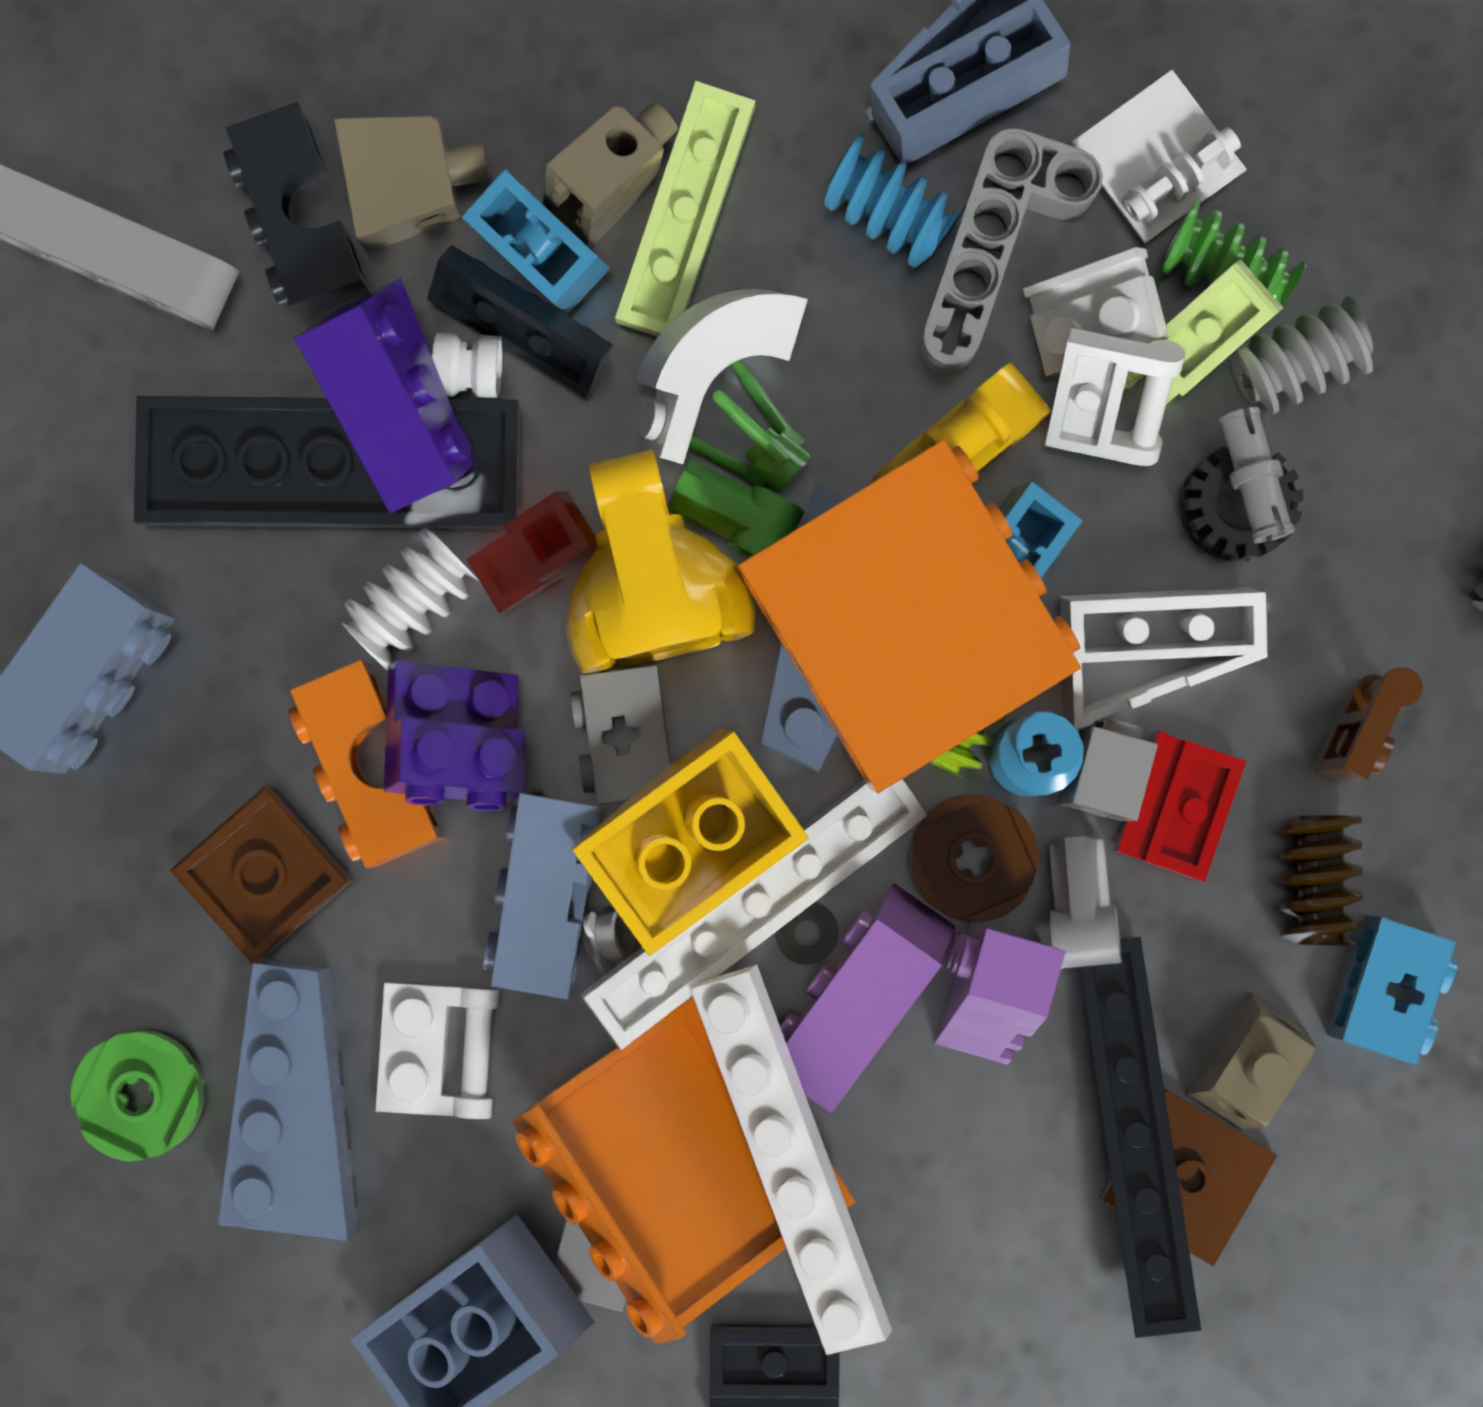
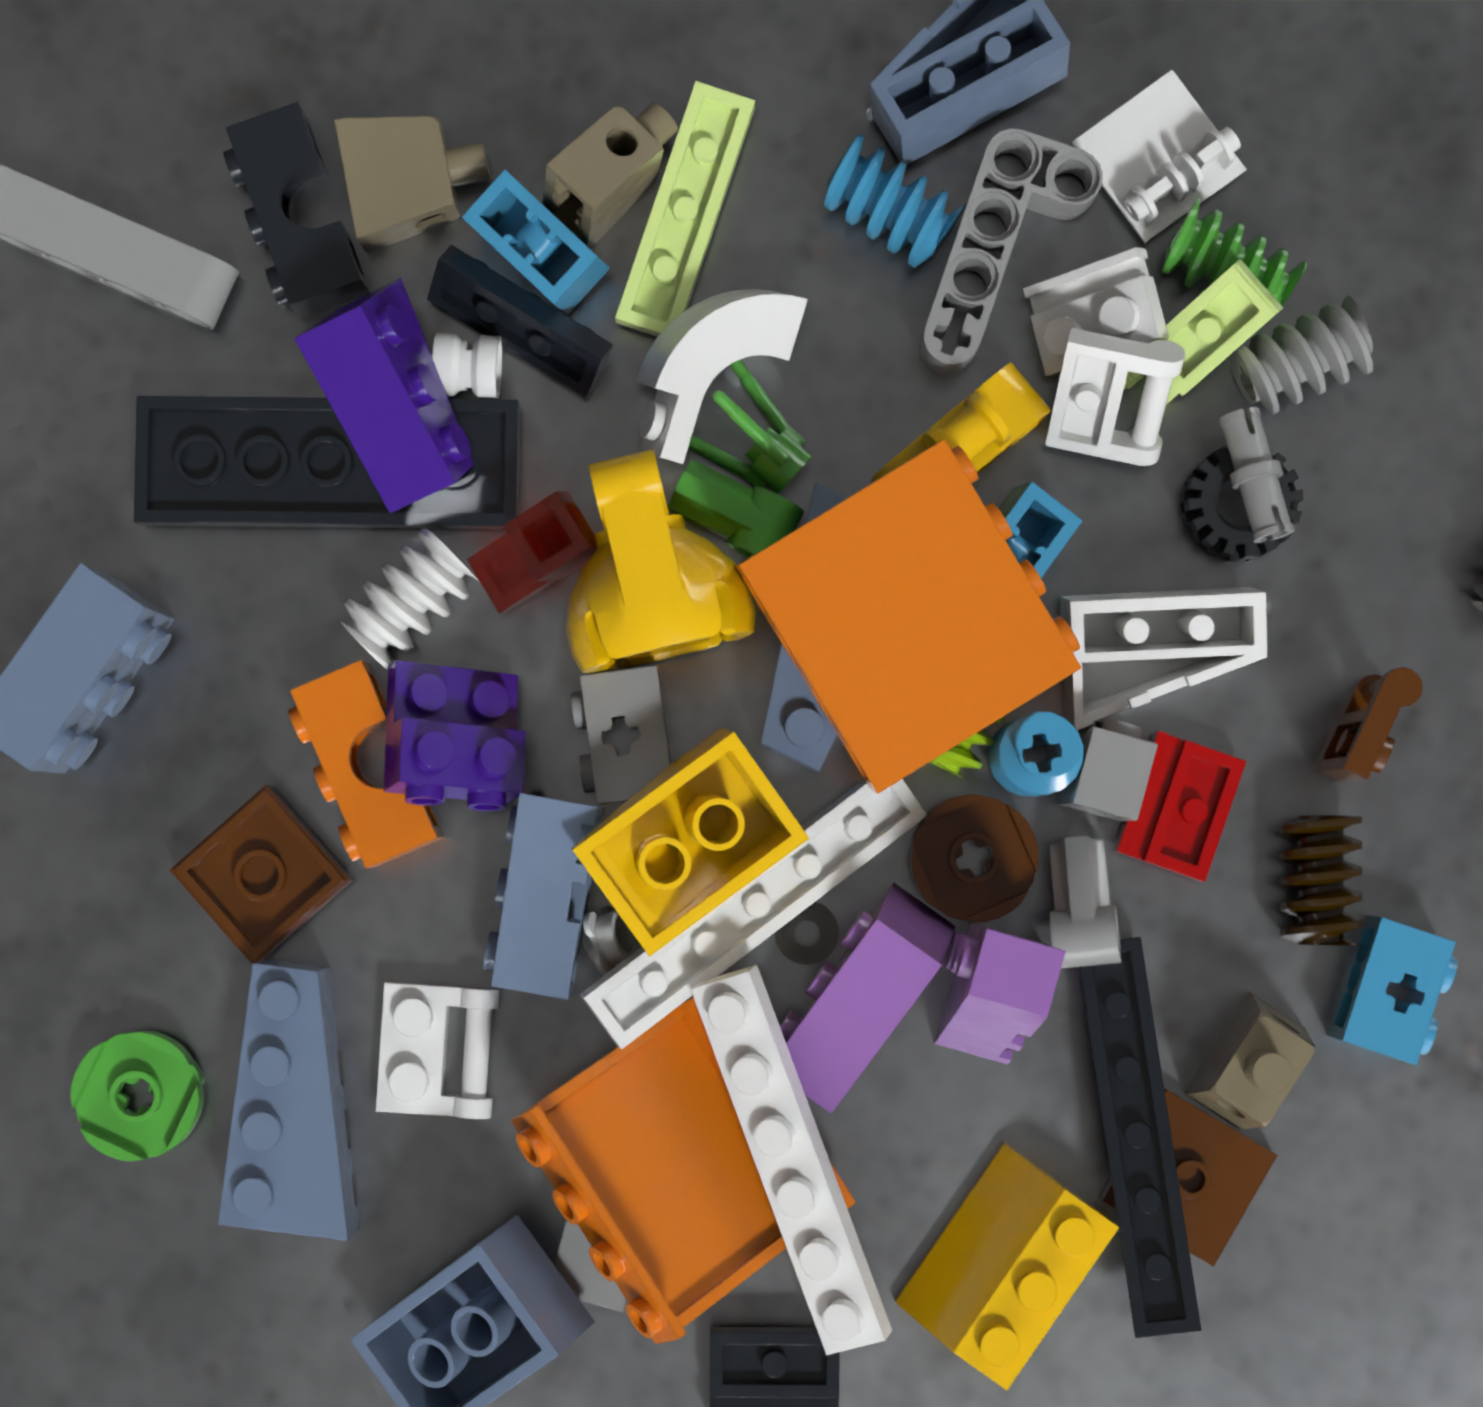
(1006, 1265): none -> yellow slope

